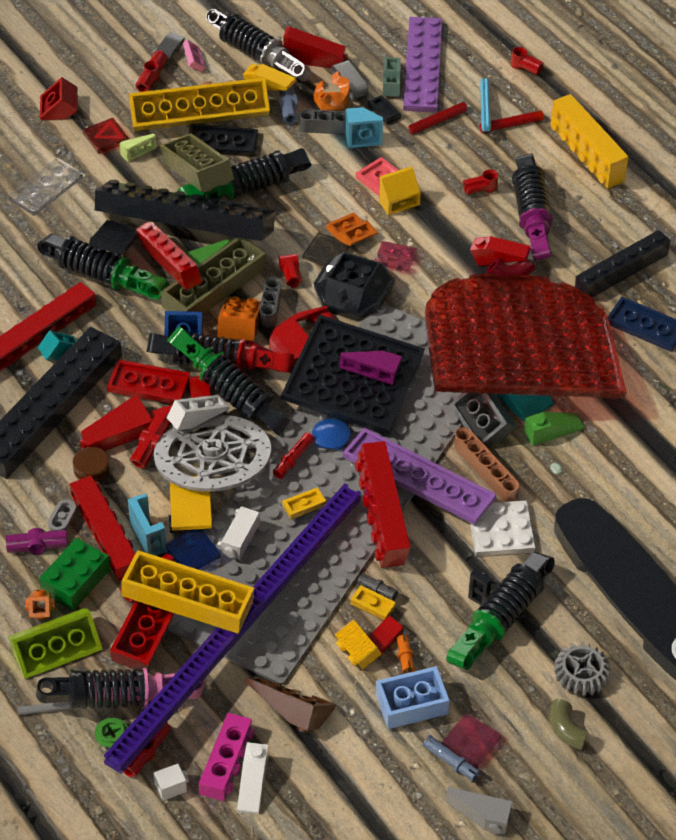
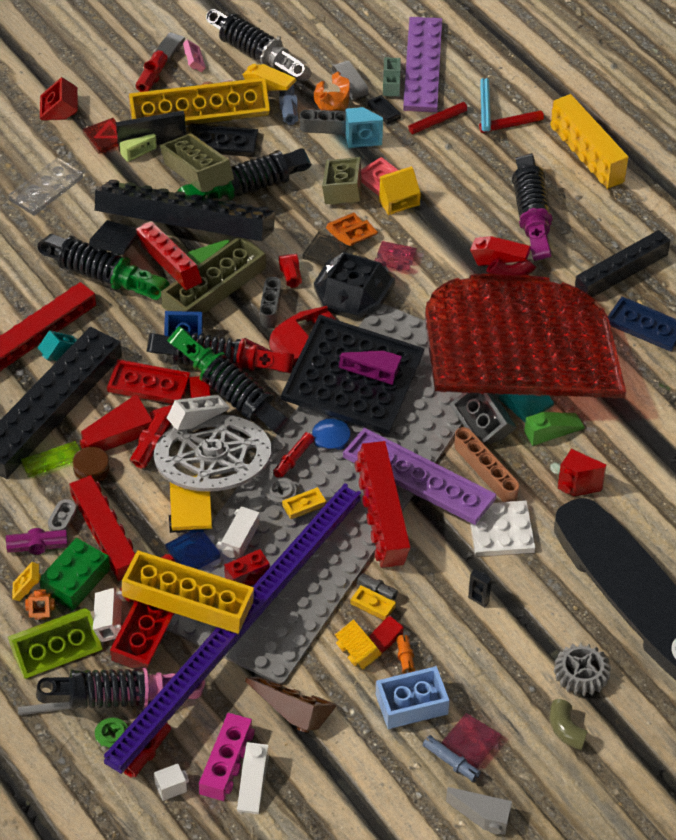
(26, 581): none -> yellow plate
(50, 459): none -> clear neon green tile
(107, 614): none -> white brick
(150, 537): medium azure panel -> none
(164, 126): none -> black tile
(239, 318): orange slope -> none
(247, 568): none -> red brick
(272, 487): none -> light grey gear
(313, 49): red slope -> none
(342, 181): none -> olive slope
(486, 182): red piece -> none
(501, 609): piece -> none
(521, 60): red piece -> none
(581, 474): none -> red slope

